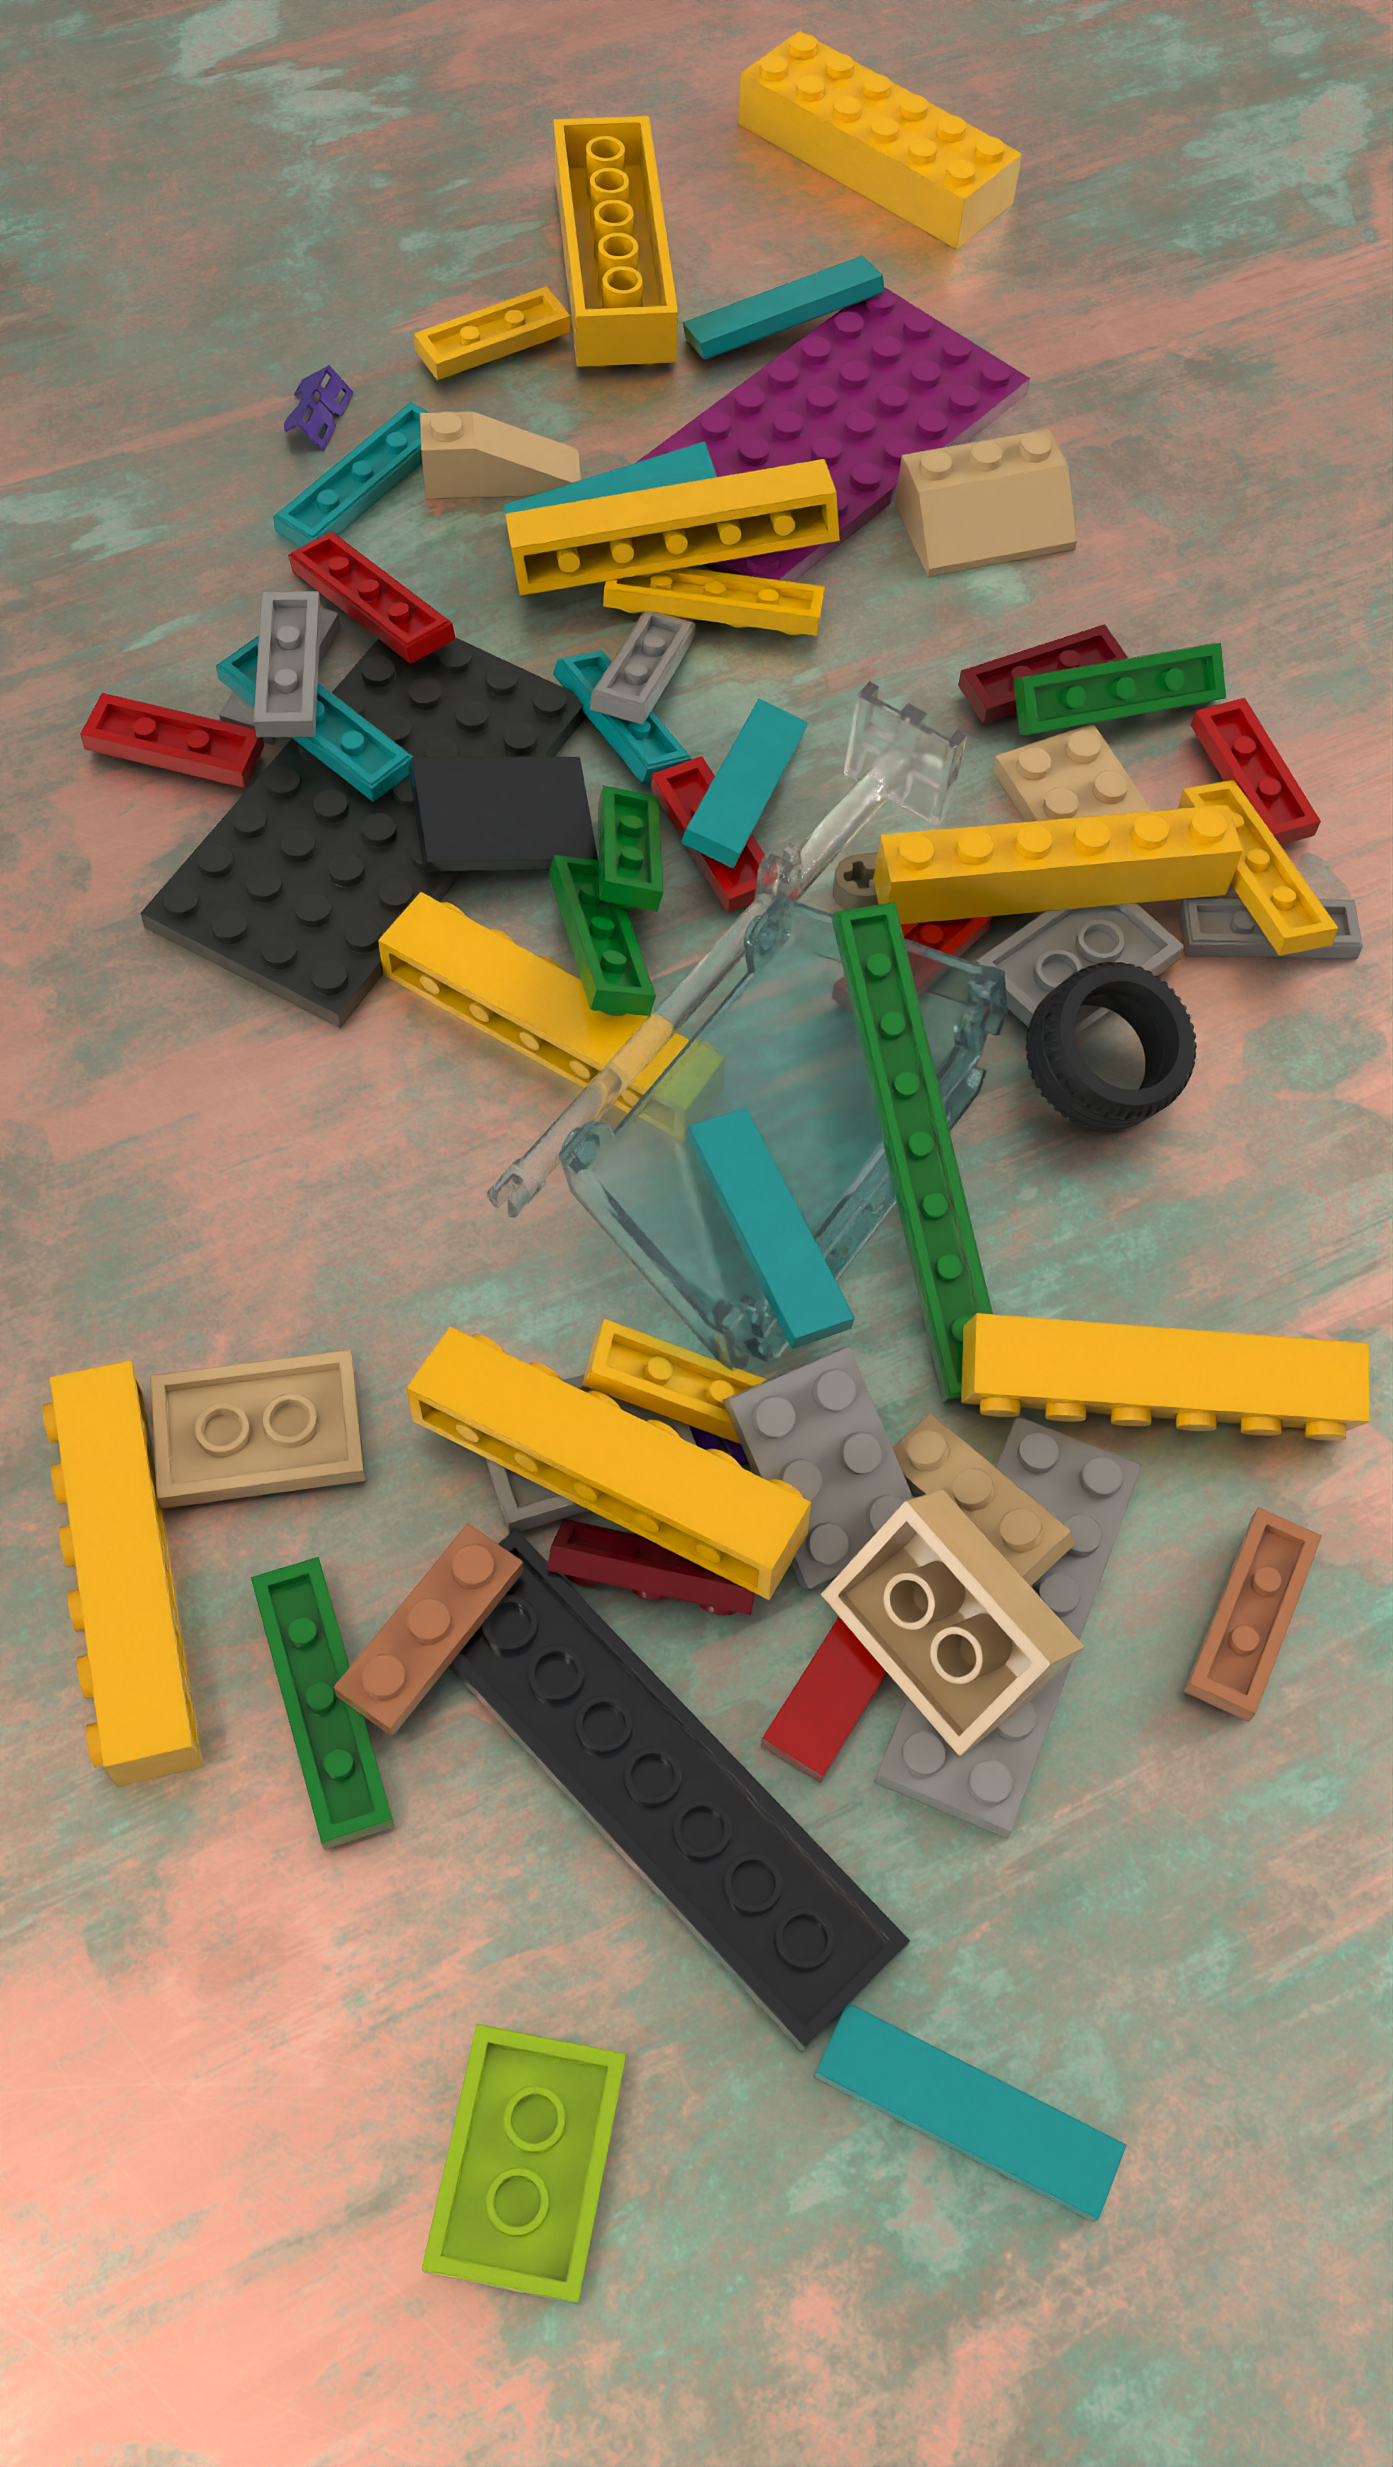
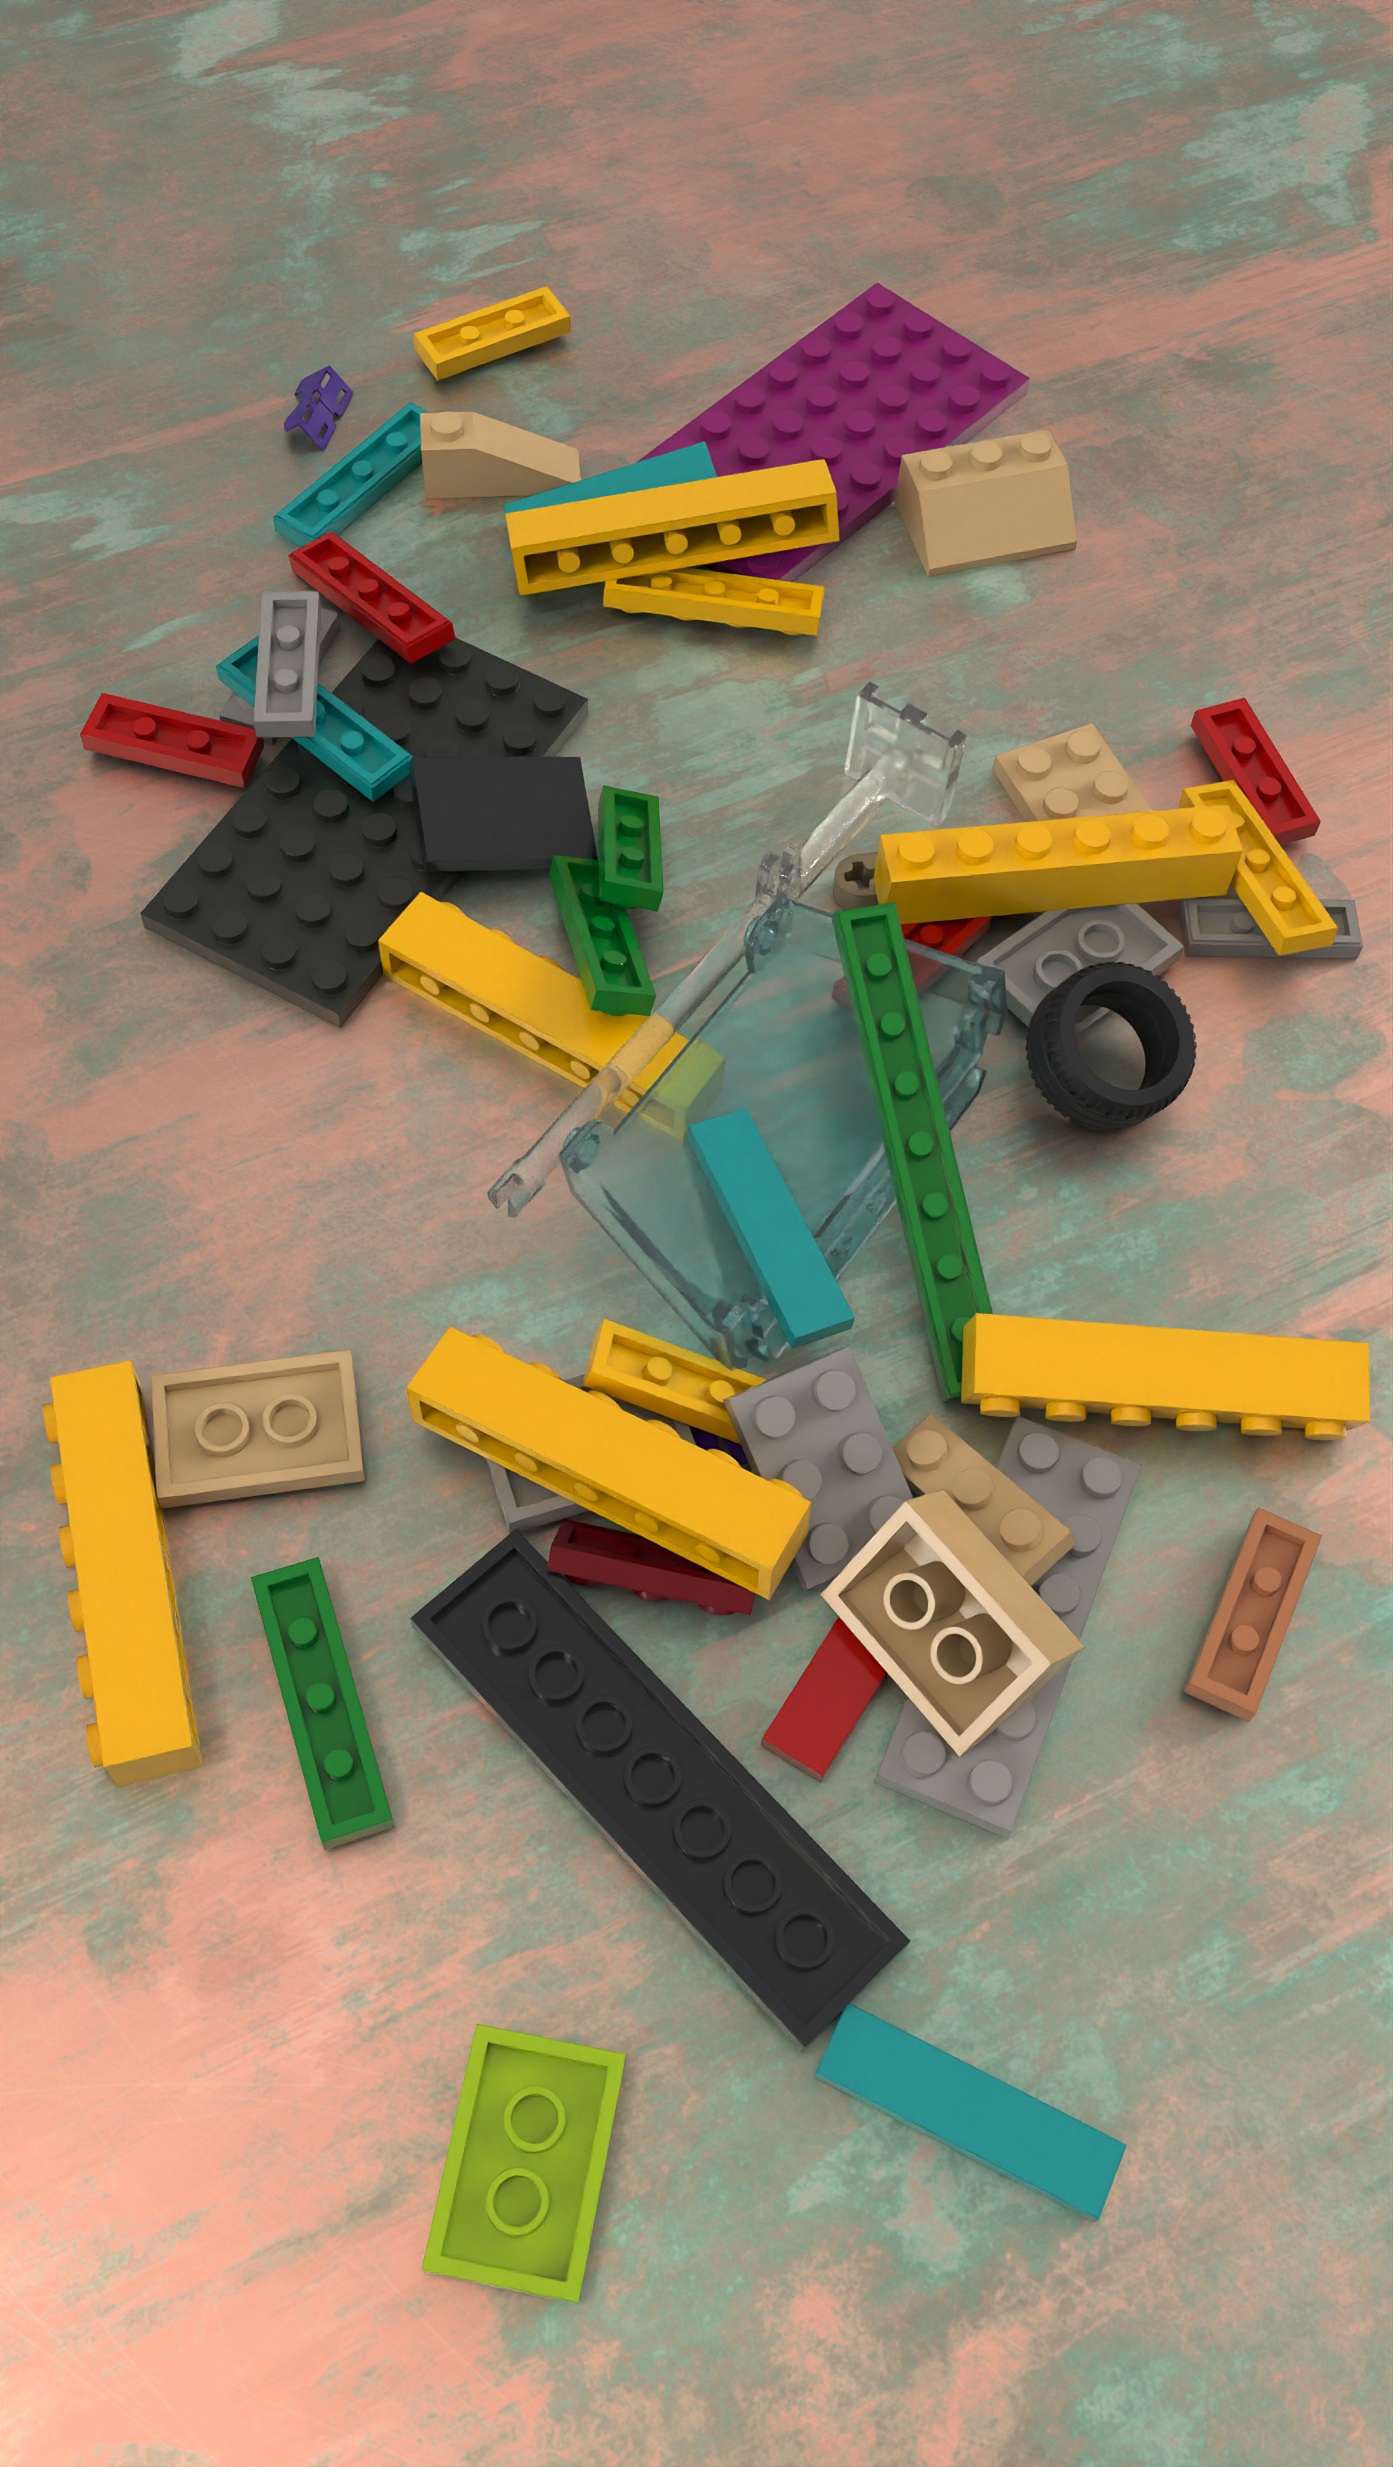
(429, 1629): nougat plate -> none
(614, 242): yellow brick -> none
(642, 747): teal tile -> none
(643, 667): light grey tile -> none
(680, 794): red plate -> none
(744, 783): teal tile -> none
(783, 307): teal tile -> none
(878, 139): yellow brick -> none
(991, 684): dark red plate -> none
(1119, 688): green plate -> none

